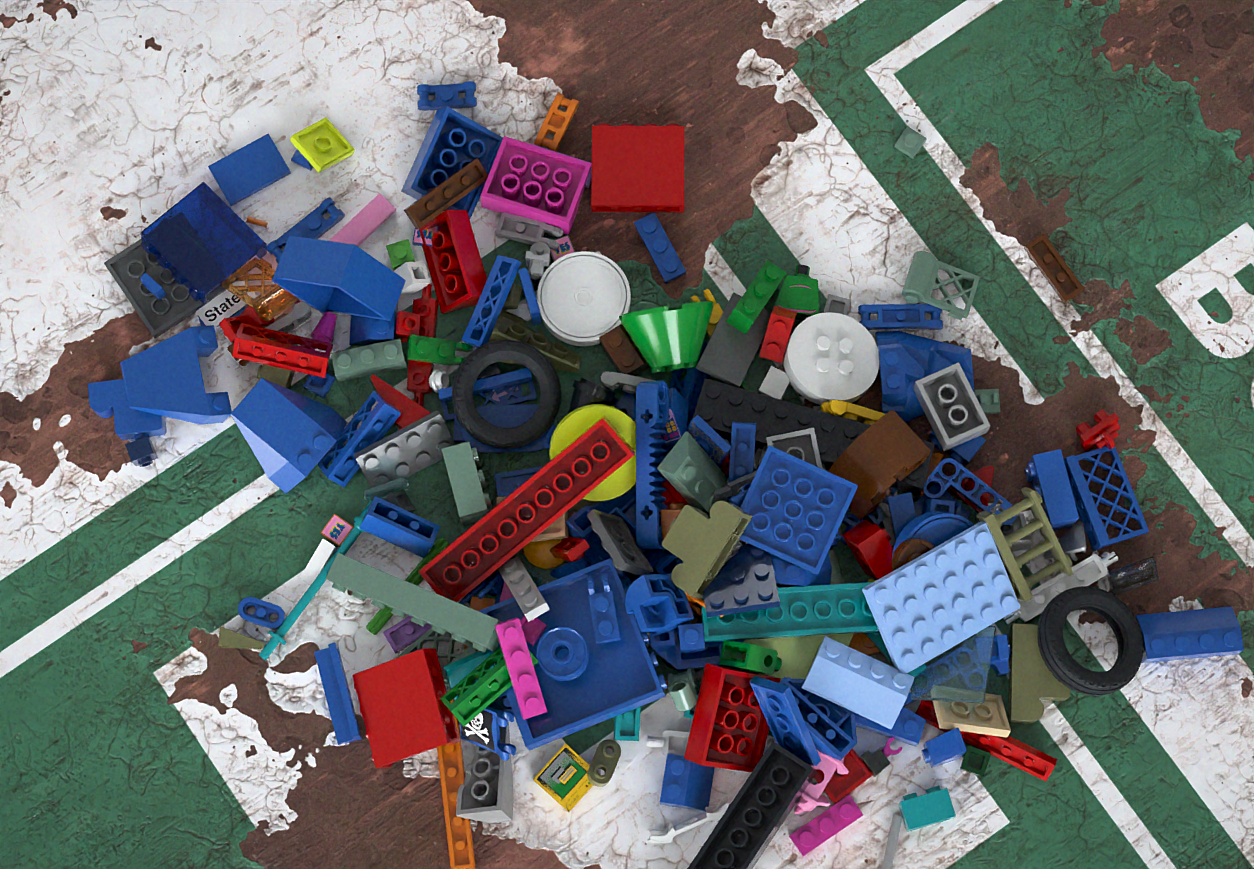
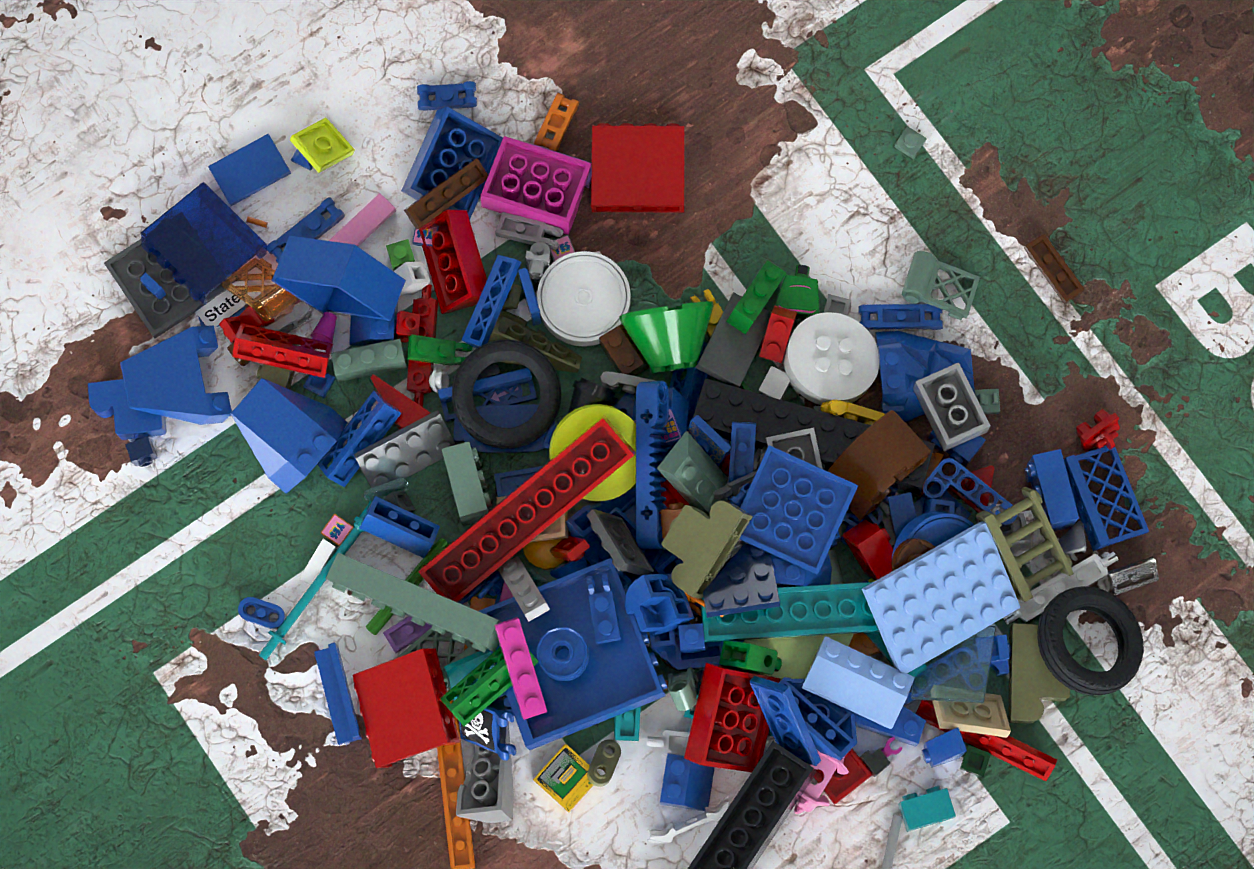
(232, 639): olive piece -> none
(532, 629): dark pink tile -> none
(660, 248): blue plate -> none
(826, 825): dark pink plate -> none
(1190, 634): blue slope -> none

